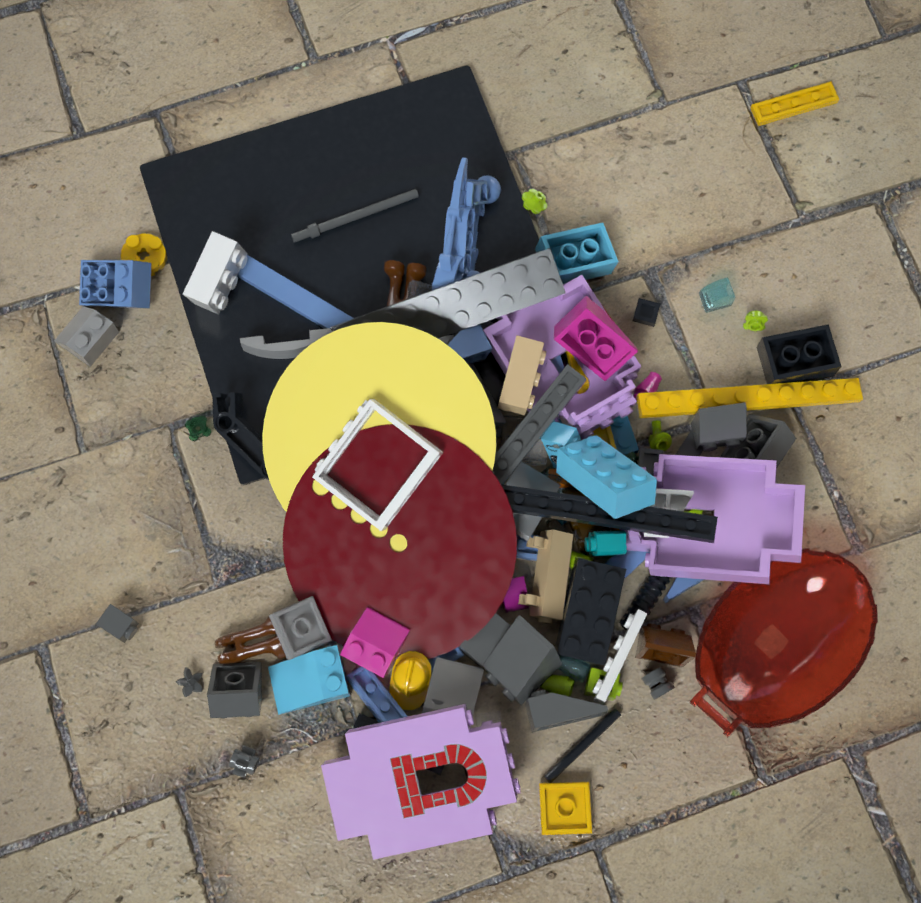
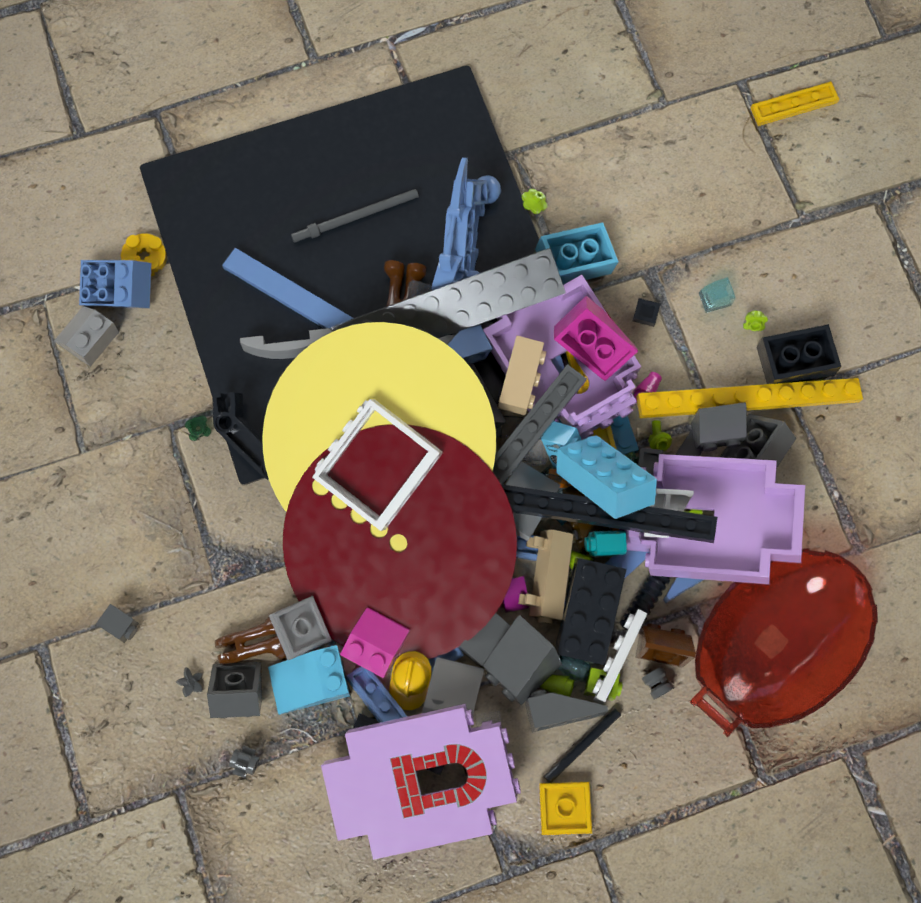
(216, 273): white brick -> none

